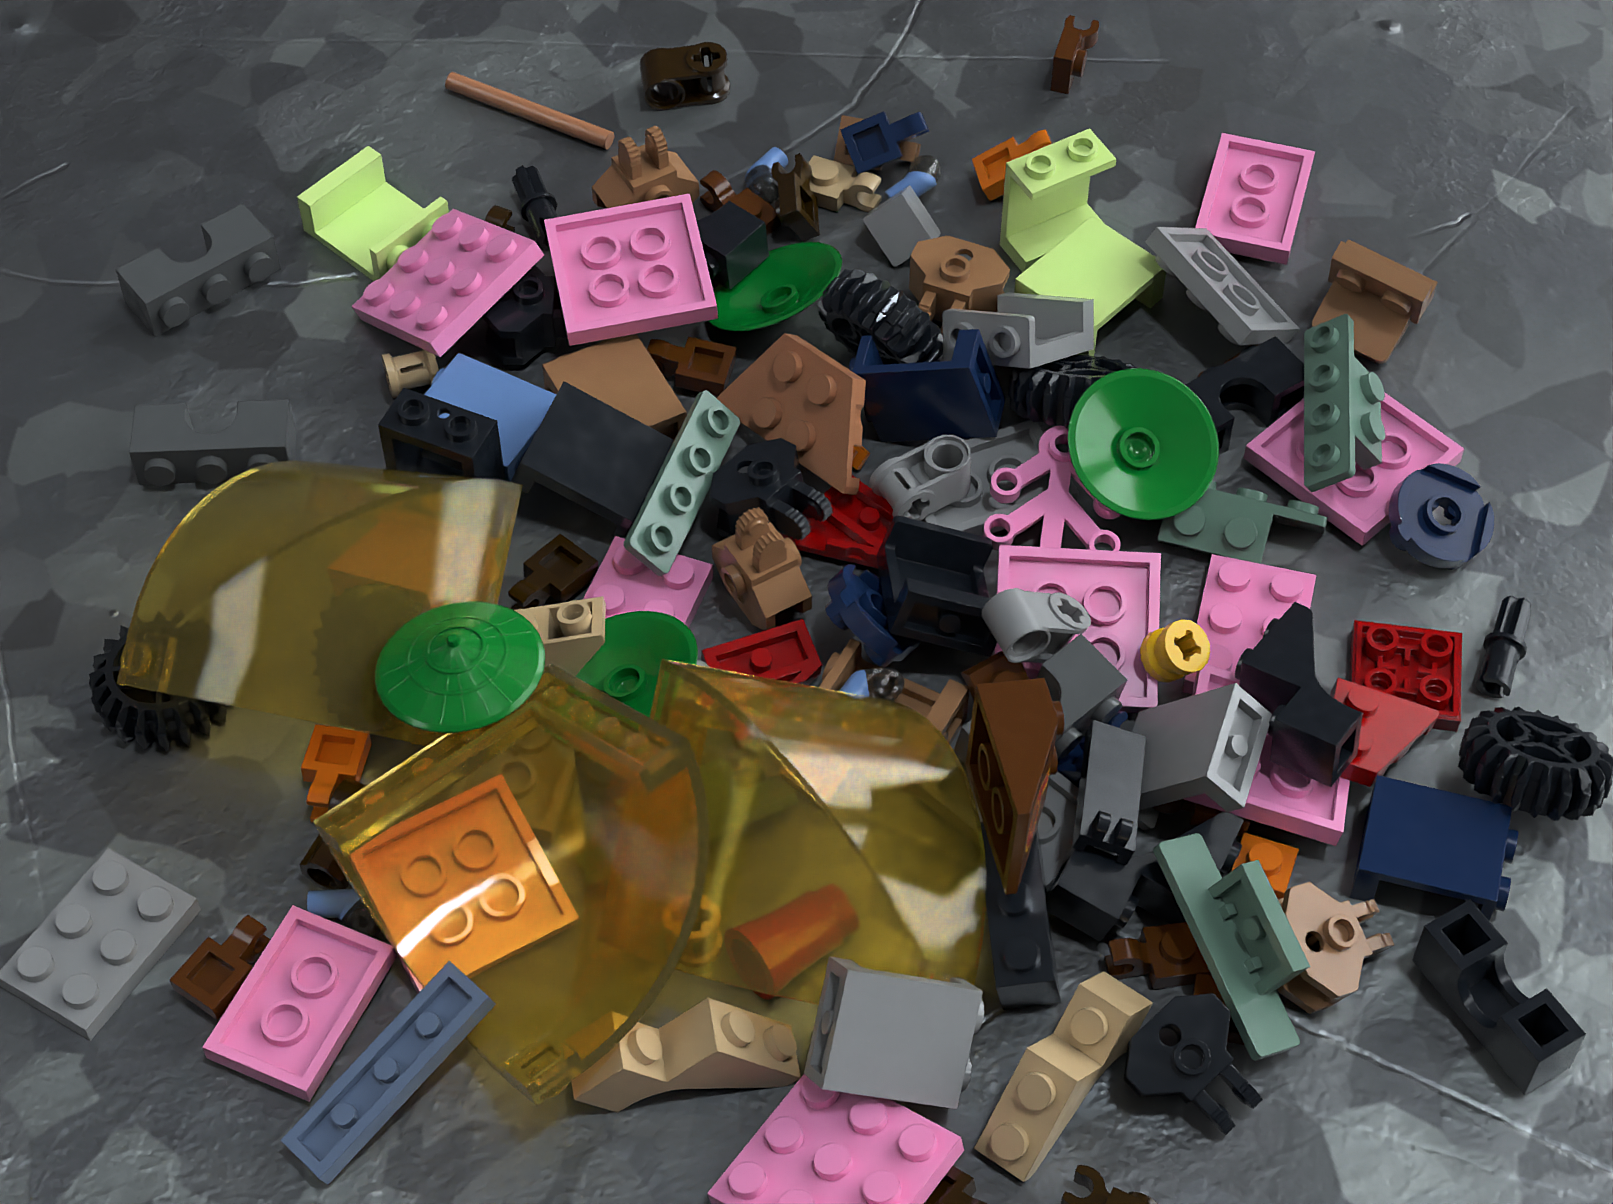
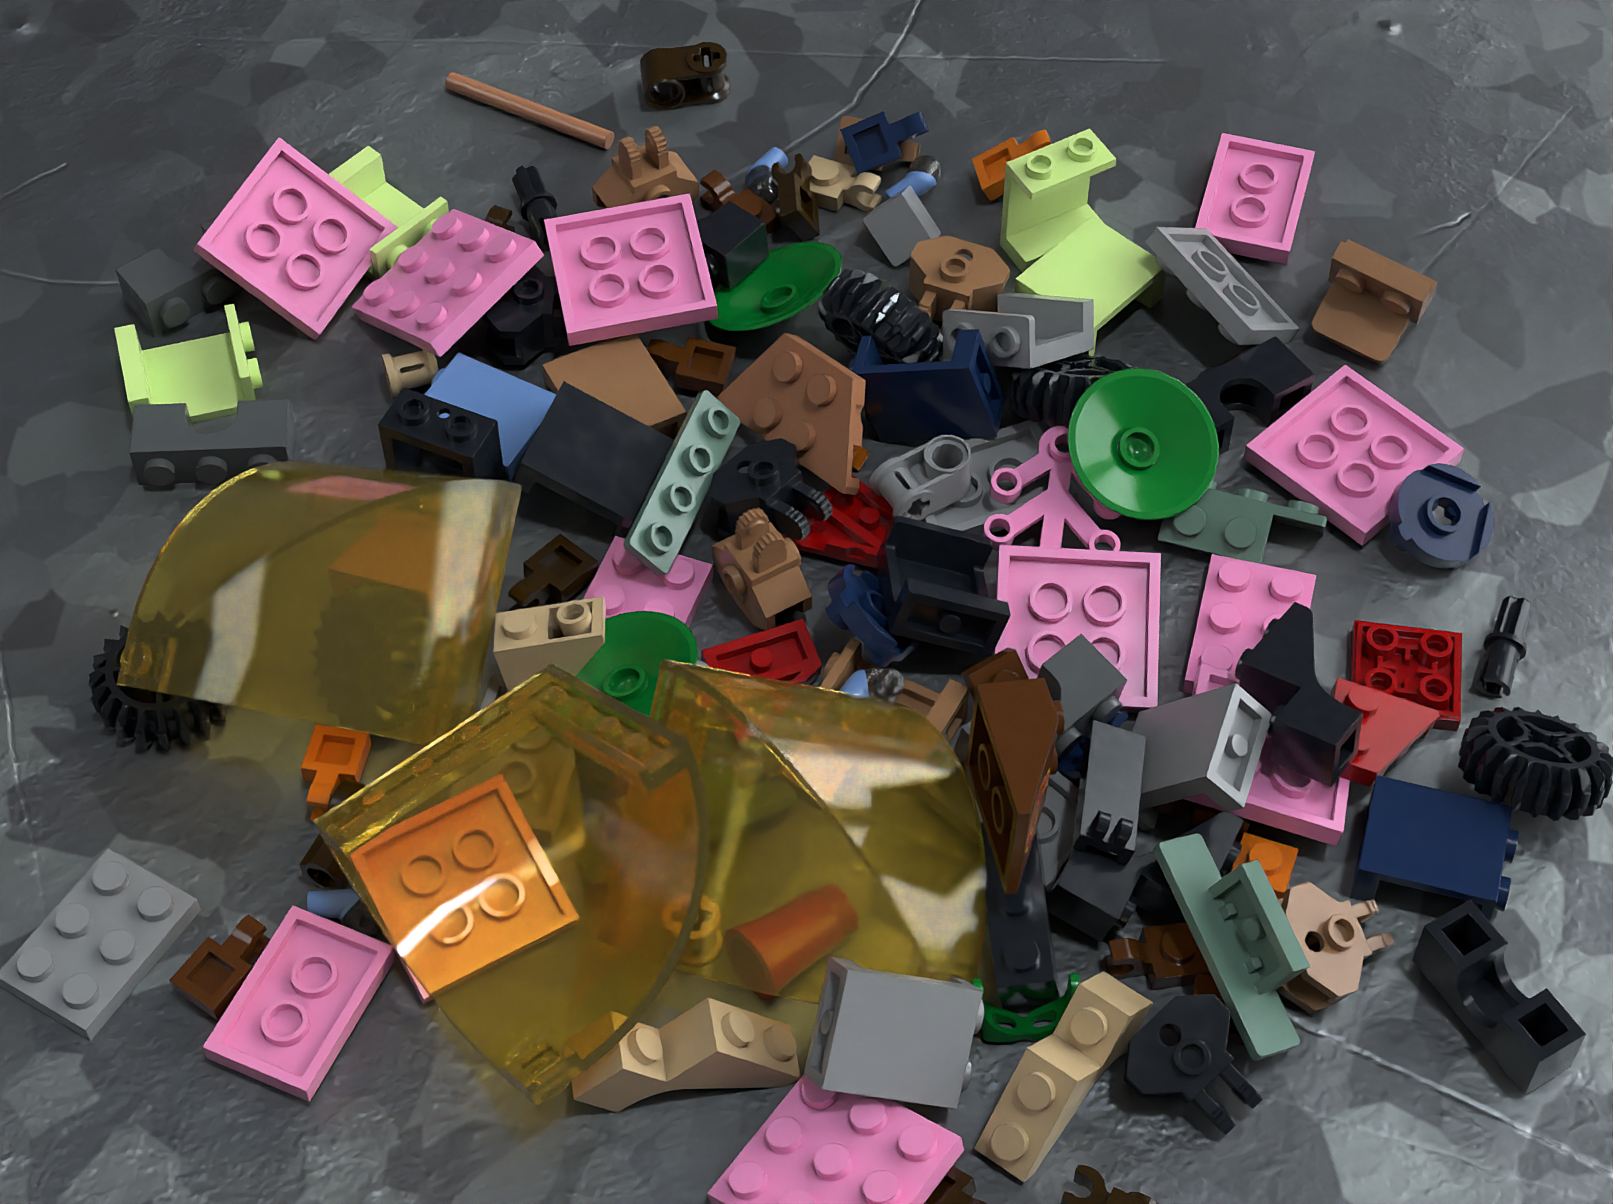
(201, 372): none -> yellowish green panel
(294, 238): none -> bright pink plate
(388, 1072): sand blue plate -> none
(459, 666): green hat -> none
(1024, 1025): none -> green cap
(1034, 623): light grey piece -> none
(1072, 54): reddish brown plate -> none
(1171, 662): yellow wheel -> none
(1339, 406): sand green bracket -> none

